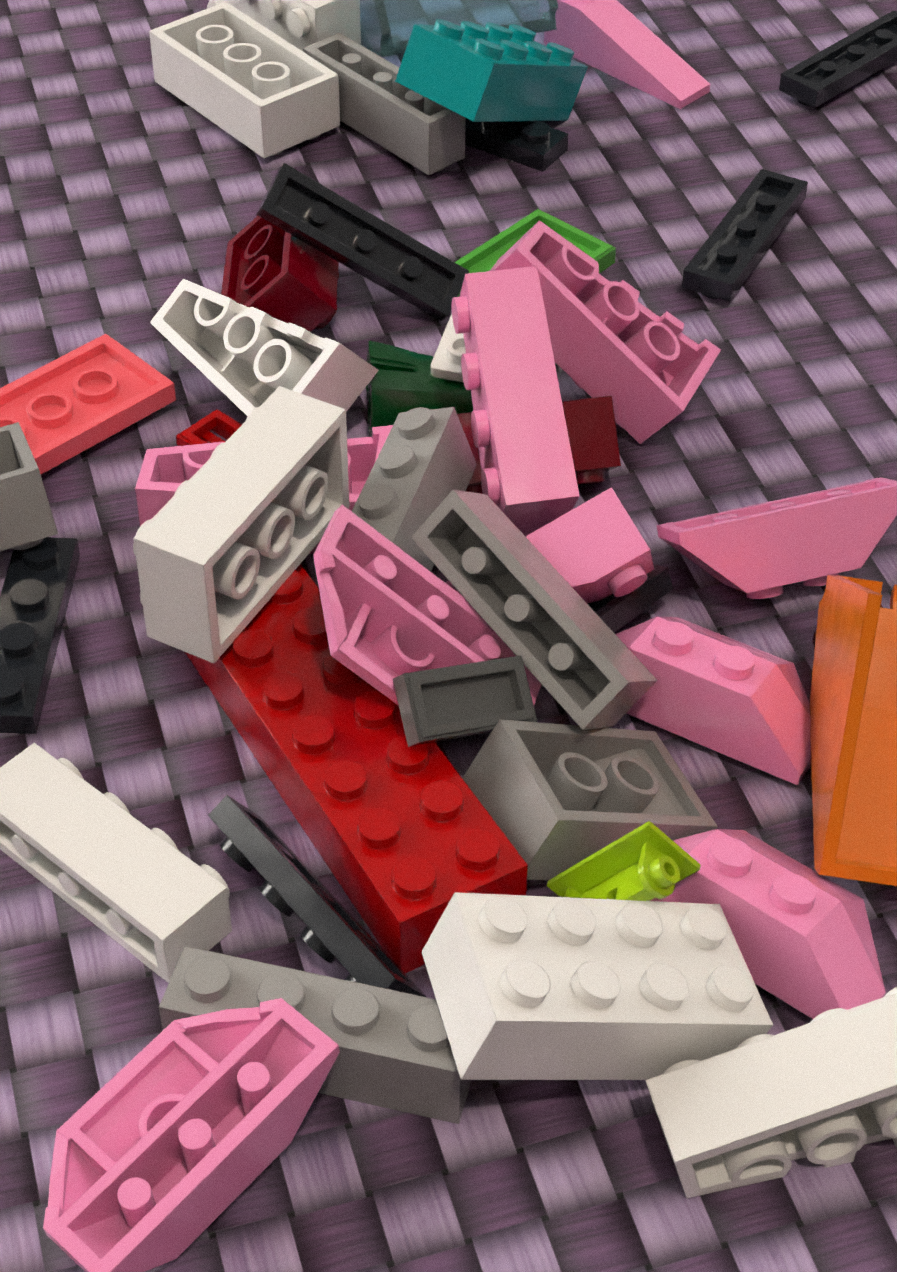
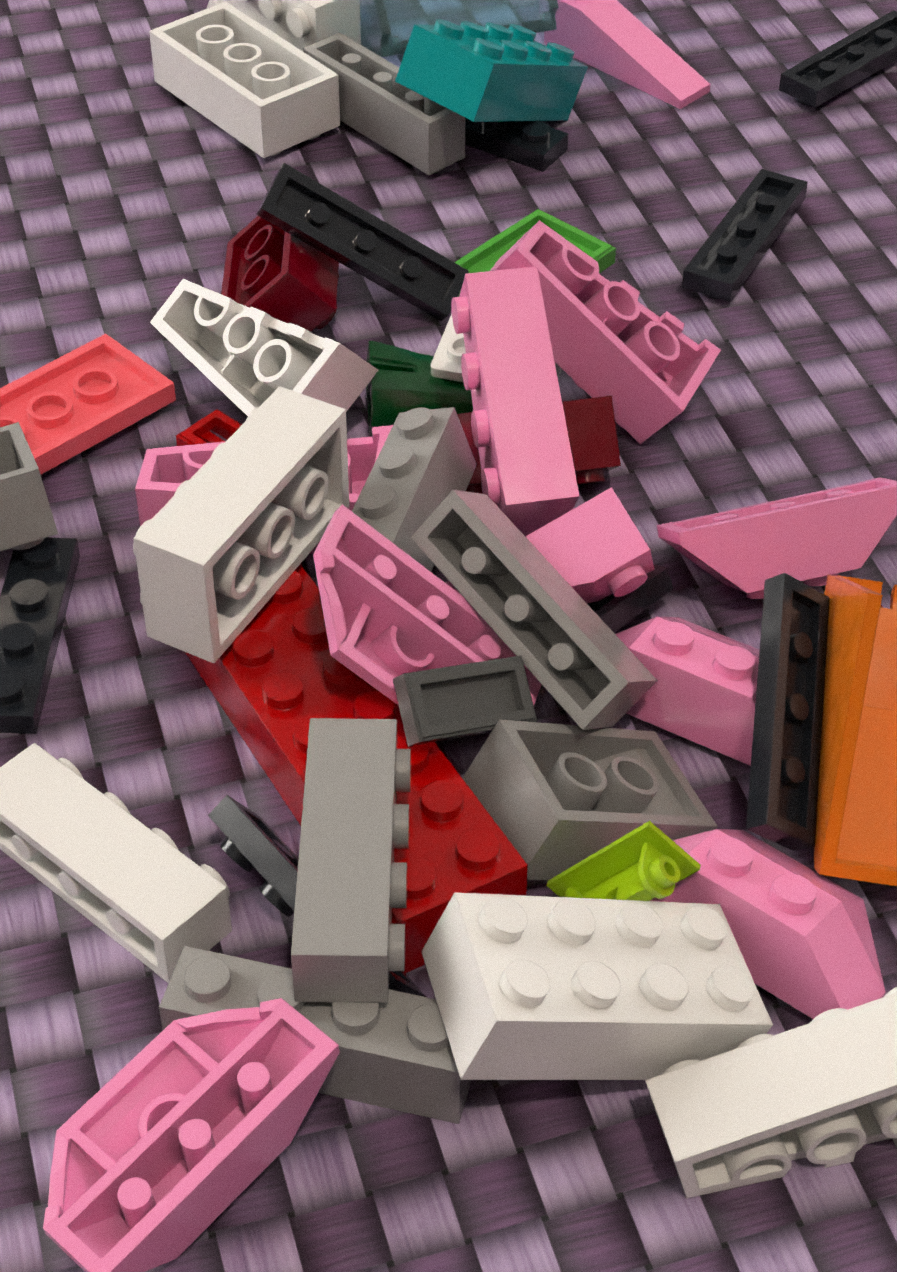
(347, 862): none -> light grey brick
(788, 713): none -> black plate

